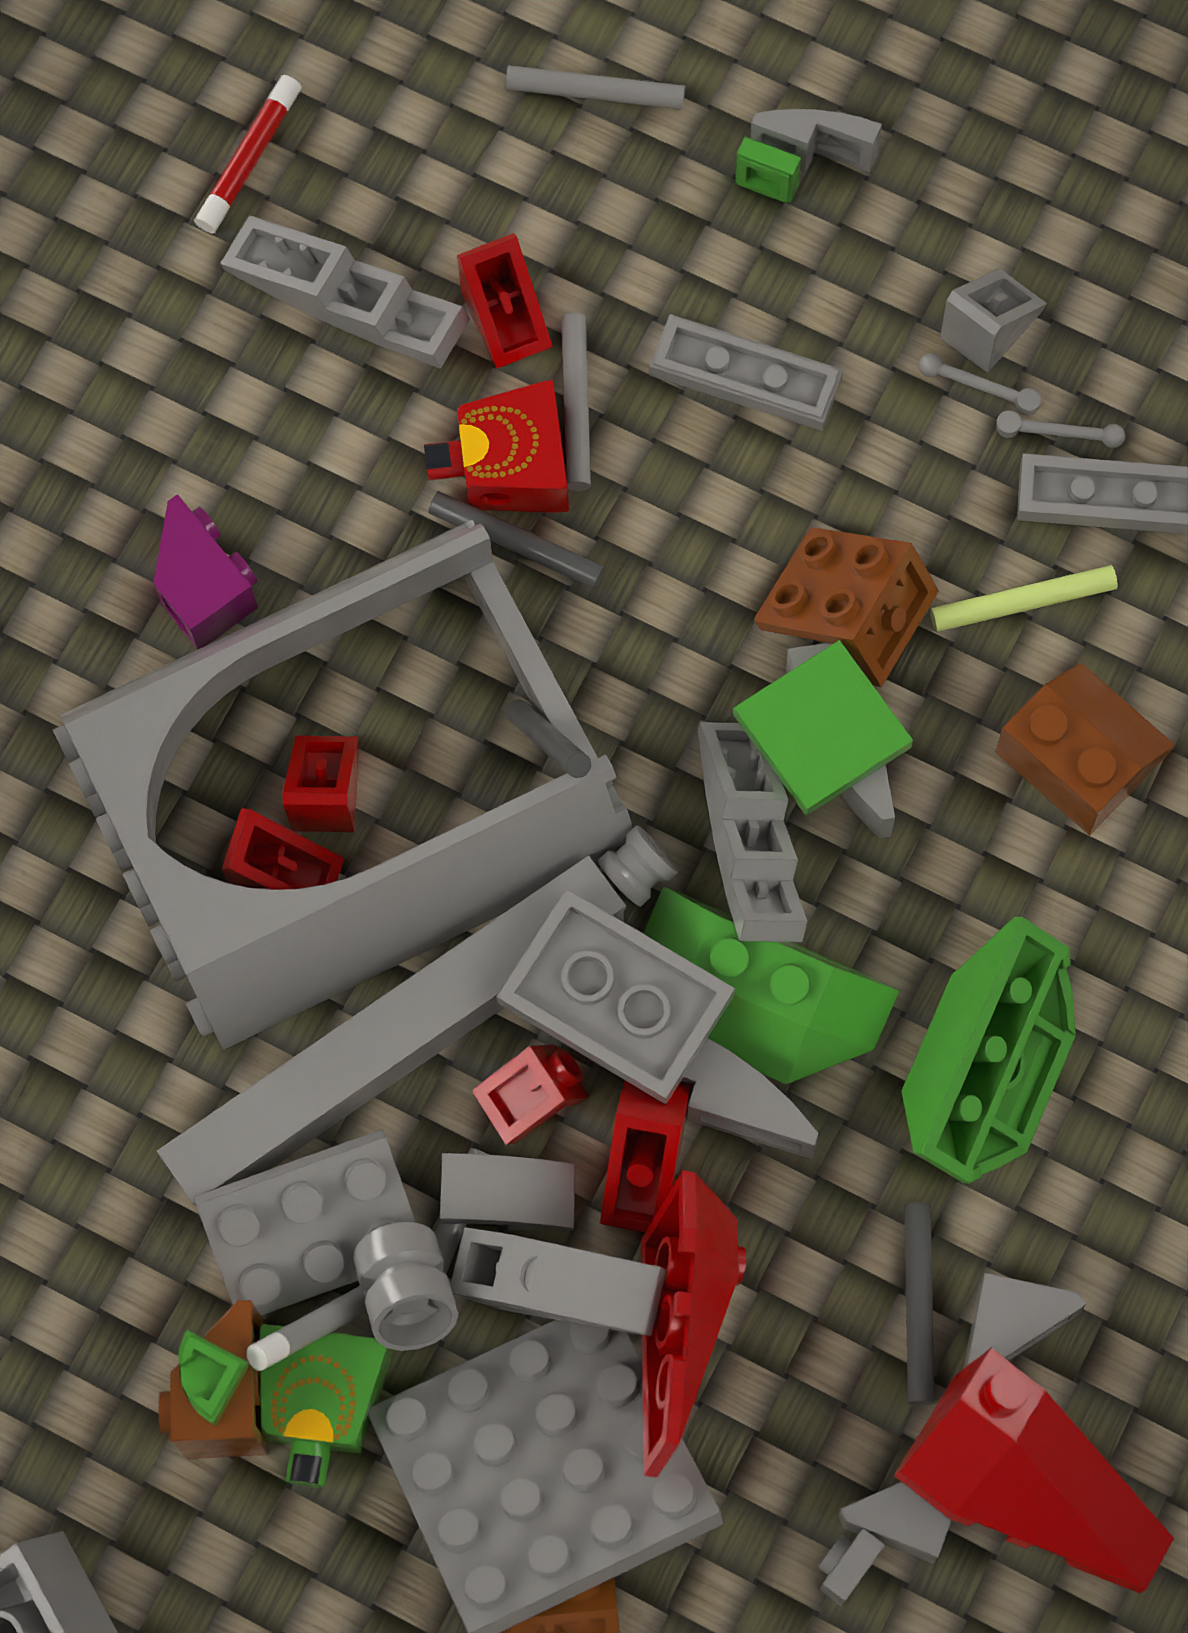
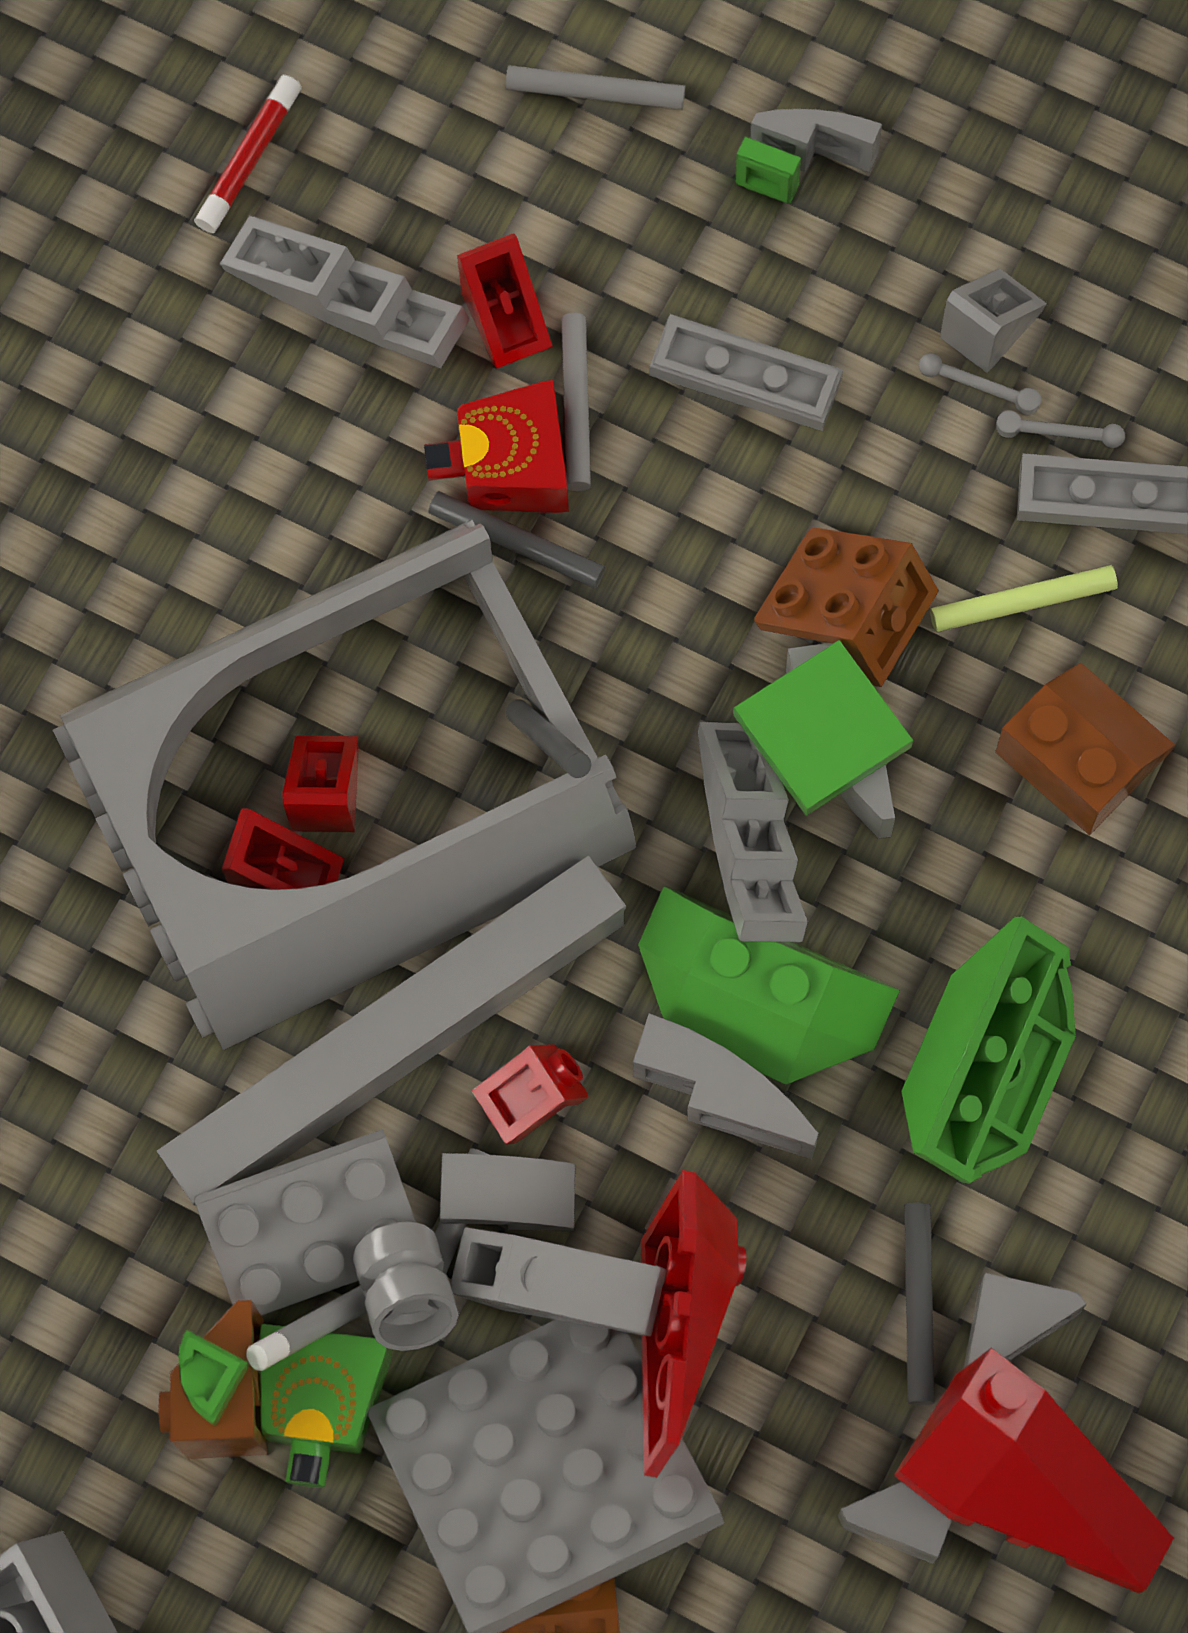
(197, 580): magenta slope -> none
(616, 996): light grey plate -> none
(638, 865): light grey wheel -> none
(643, 1156): red slope -> none
(847, 1564): light grey plate -> none

